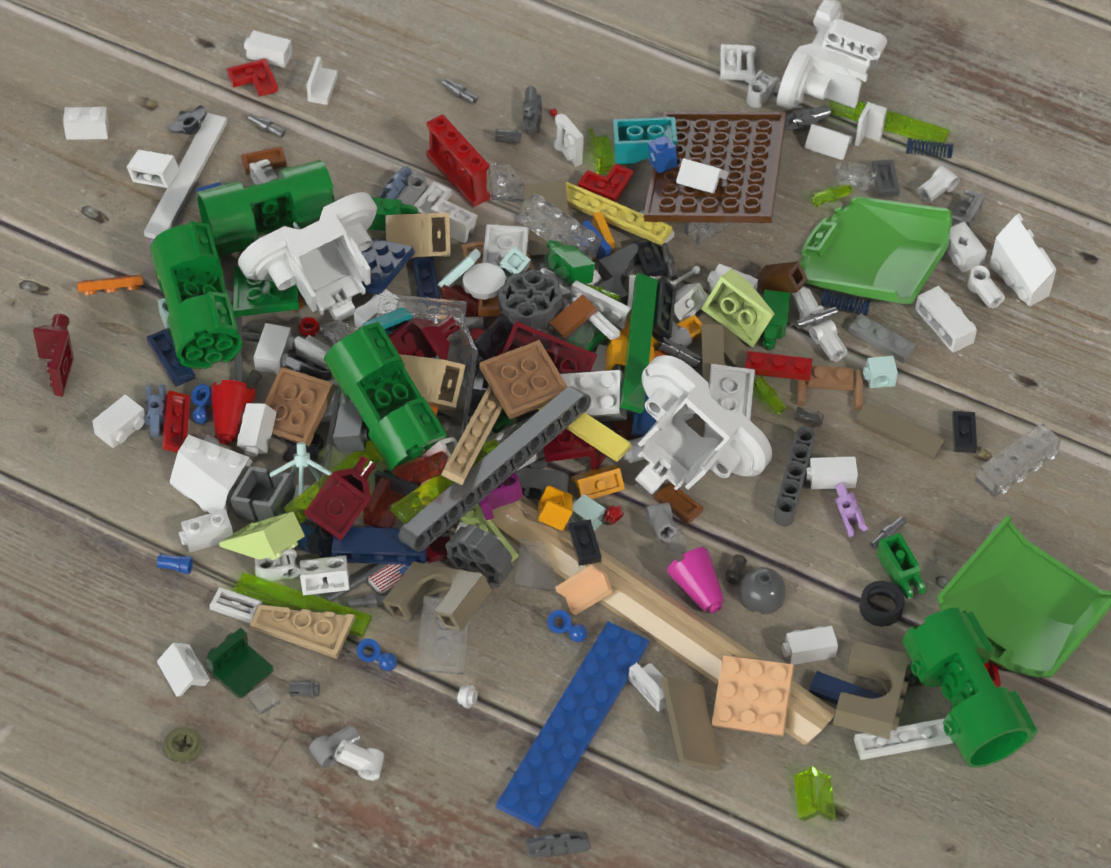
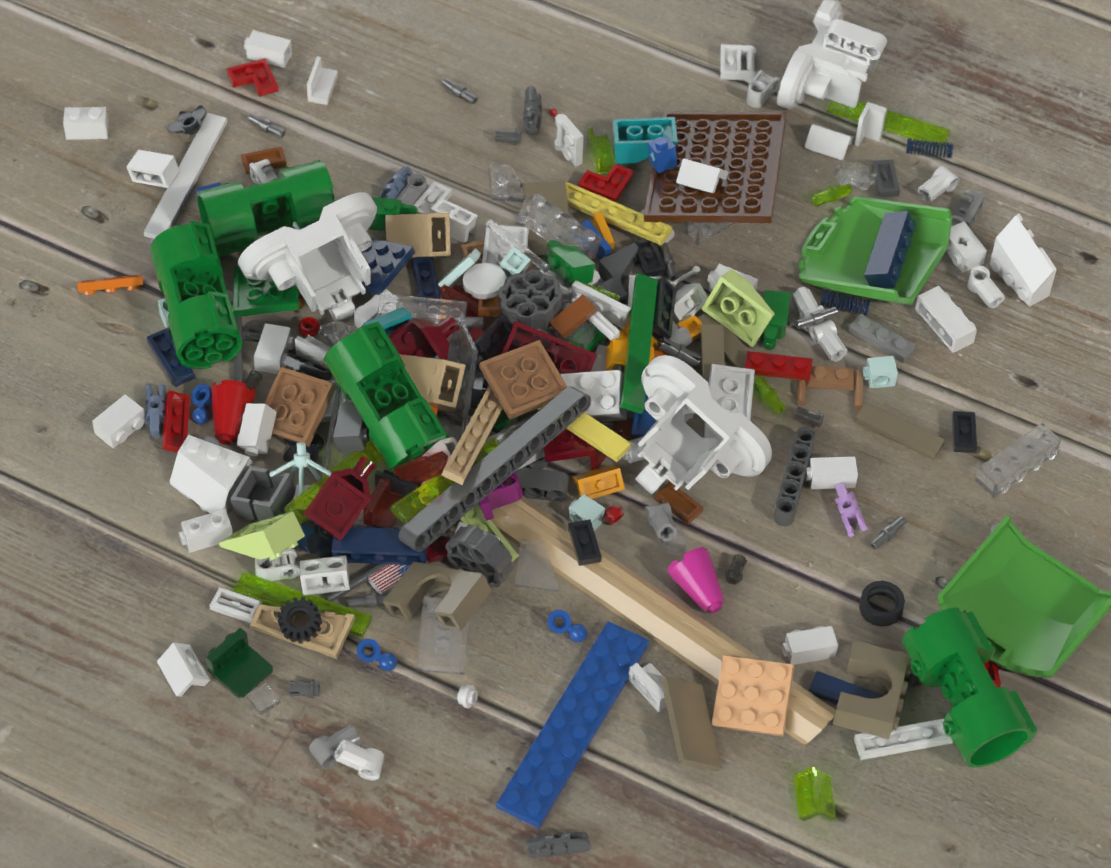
(55, 344): dark red plate -> none
(177, 737): olive gear -> none
(182, 564): blue pin -> none
(306, 631): none -> black tyre
(458, 160): red fence -> none
(518, 245): none -> clear bar
(555, 507): light orange panel -> none
(585, 589): light nougat panel -> none
(762, 590): dark grey cylinder -> none
(782, 277): reddish brown brick -> none
(806, 117): dark grey hinge -> none
(890, 249): none -> brick
(900, 564): green hinge -> none

